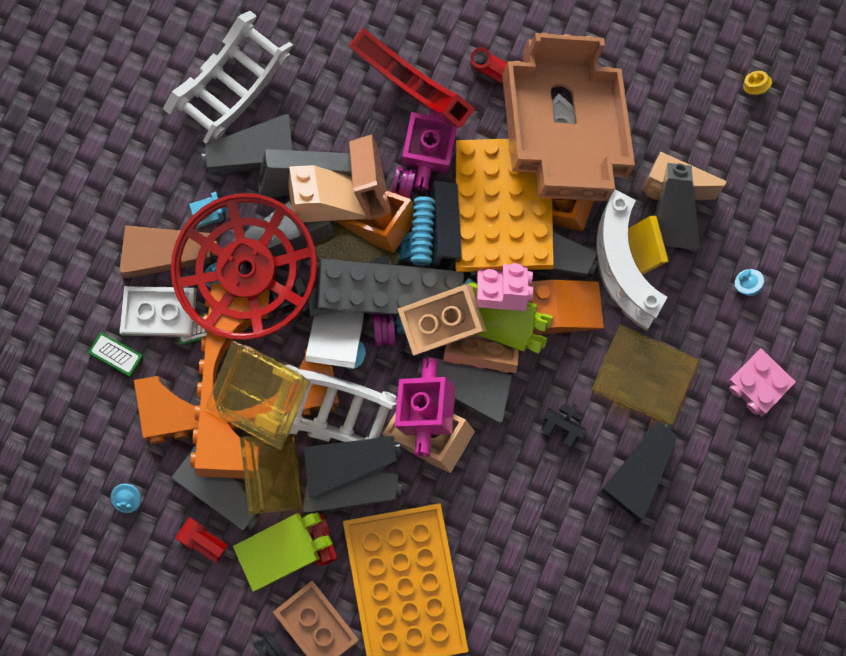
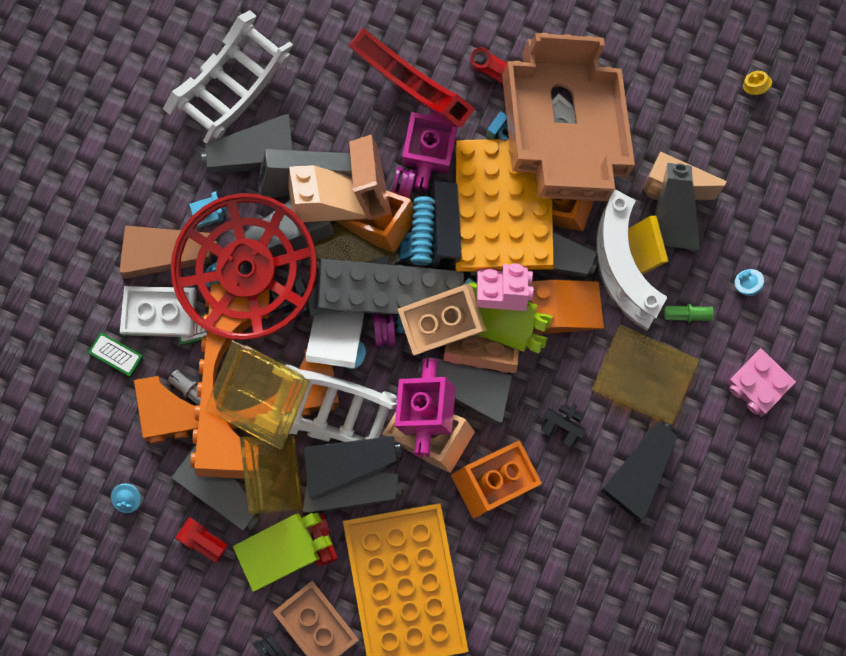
(186, 386): none -> light grey axle
(496, 479): none -> orange slope
(497, 127): none -> dark azure tile
(688, 313): none -> bright green axle

